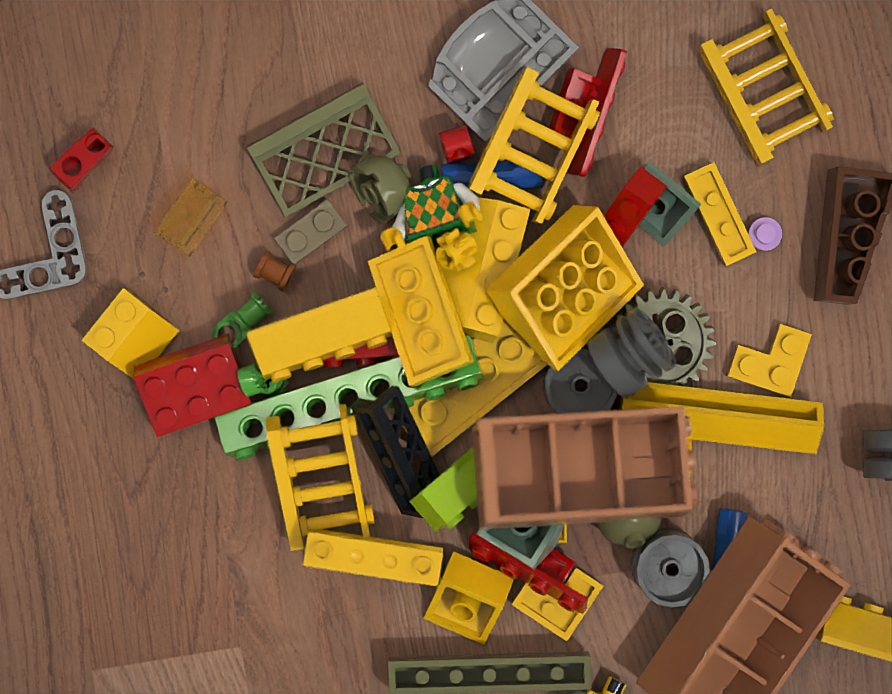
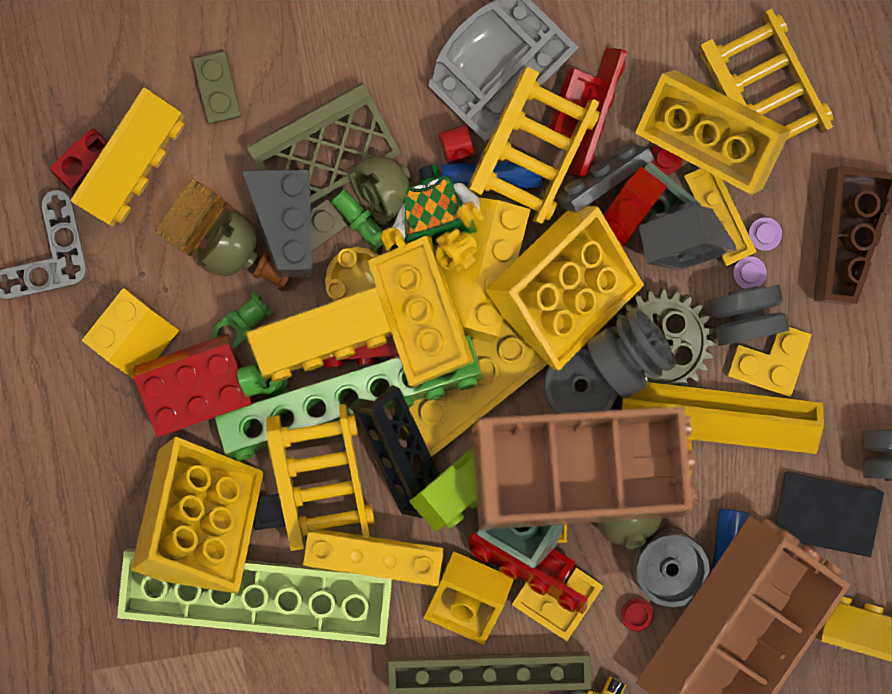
(128, 158): none -> yellow slope
(197, 518): none -> yellow slope
(217, 87): none -> olive plate
(228, 245): none -> olive cylinder
(268, 512): none -> black tile
(270, 600): none -> yellowish green brick
(284, 217): none -> dark grey wedge
(349, 273): none -> yellow dish
(359, 219): none -> bright green pin
(603, 177): none -> dark grey plate
(637, 615): none -> red plate
(665, 160): none -> red plate
(685, 237): none -> dark grey slope
(712, 131): none -> yellow brick
(748, 314): none -> dark grey wheel
(749, 272): none -> lavender plate
(829, 514): none -> black tile

